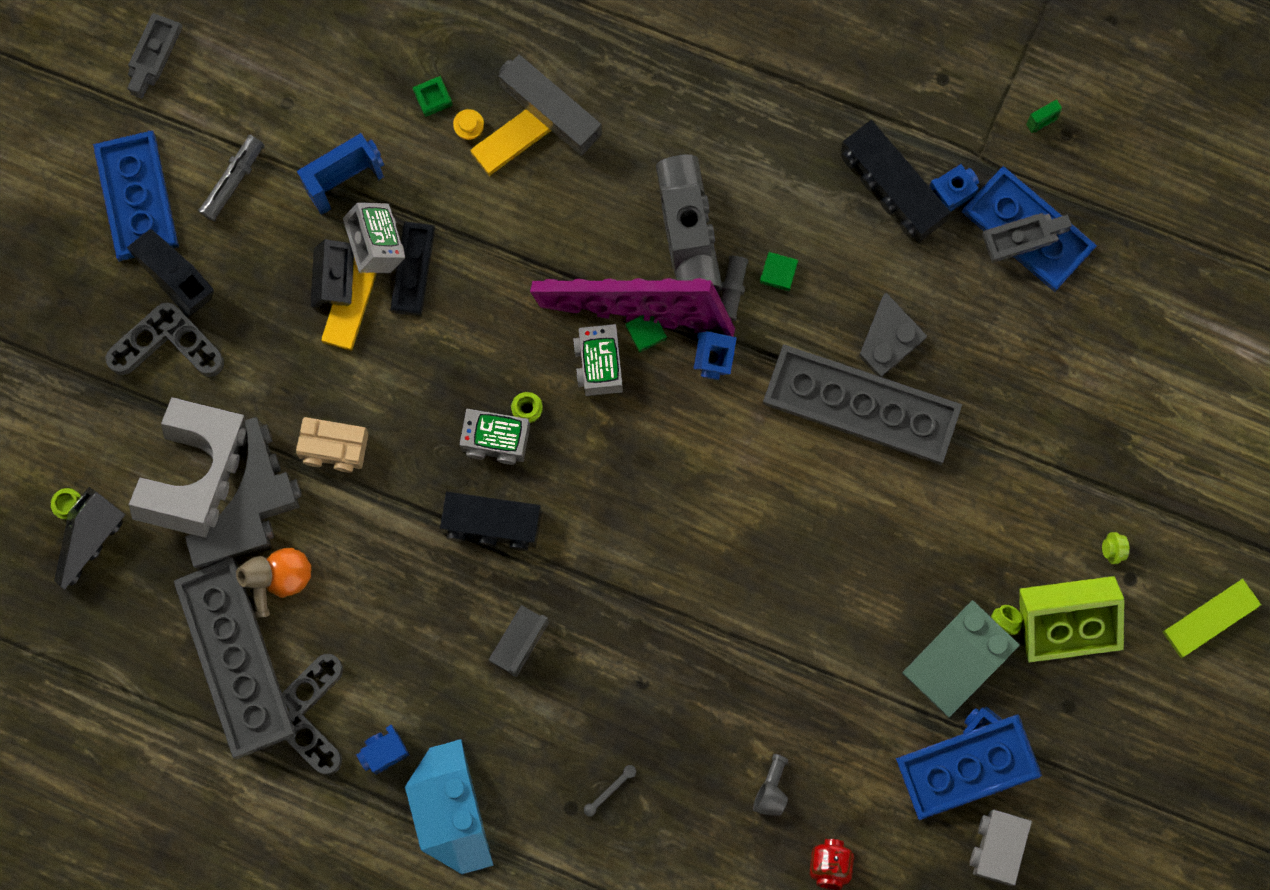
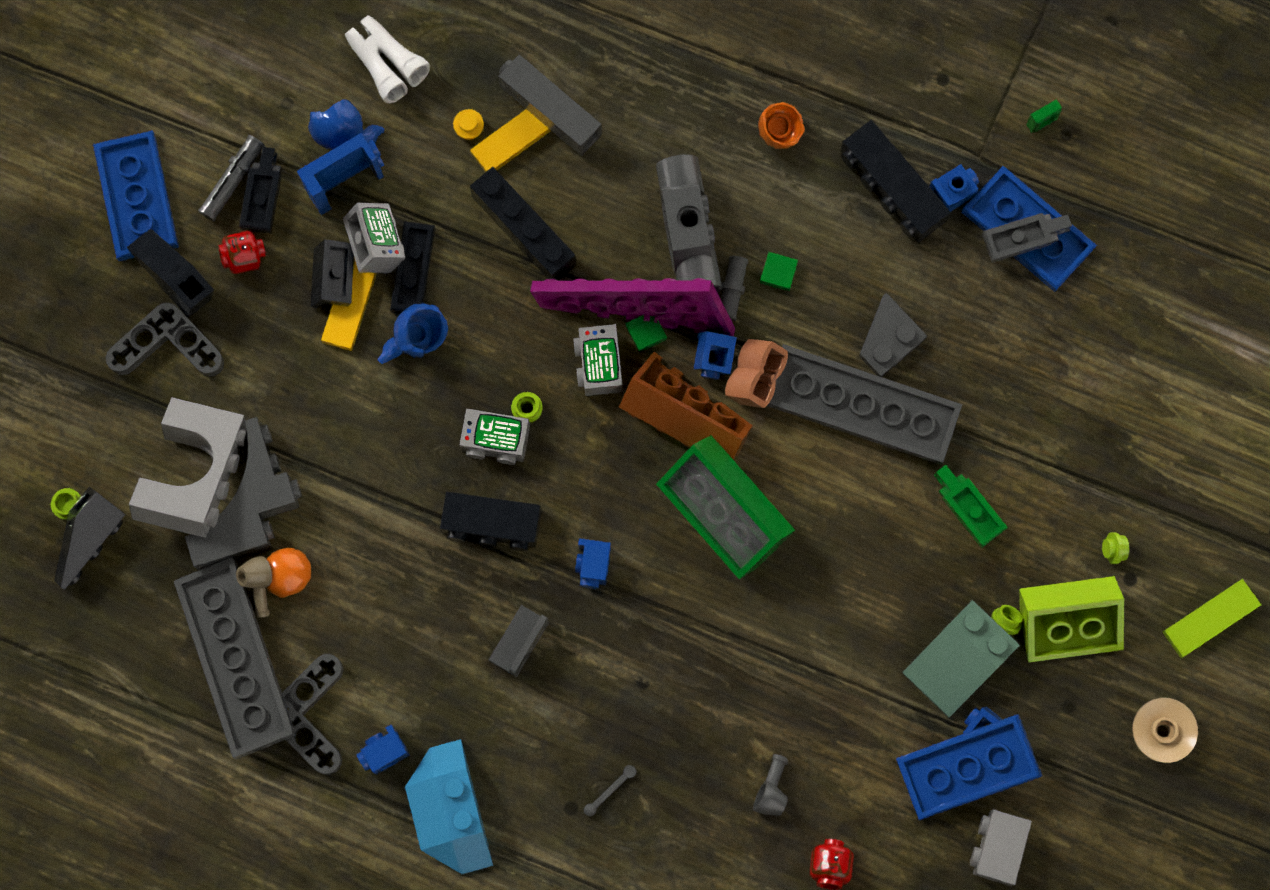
(152, 53): dark grey hinge -> none
(241, 252): none -> red head
(261, 193): none -> black hinge
(332, 444): tan brick -> none
(339, 125): none -> blue hair
(411, 66): none -> white piece
(416, 332): none -> blue hair
(432, 96): green tile -> none
(522, 225): none -> black brick
(593, 563): none -> blue brick
(680, 410): none -> dark orange wedge
(725, 506): none -> brick
(756, 373): none -> nougat brick
(781, 125): none -> orange hair
(969, 506): none -> green hinge
(1181, 730): none -> tan dish

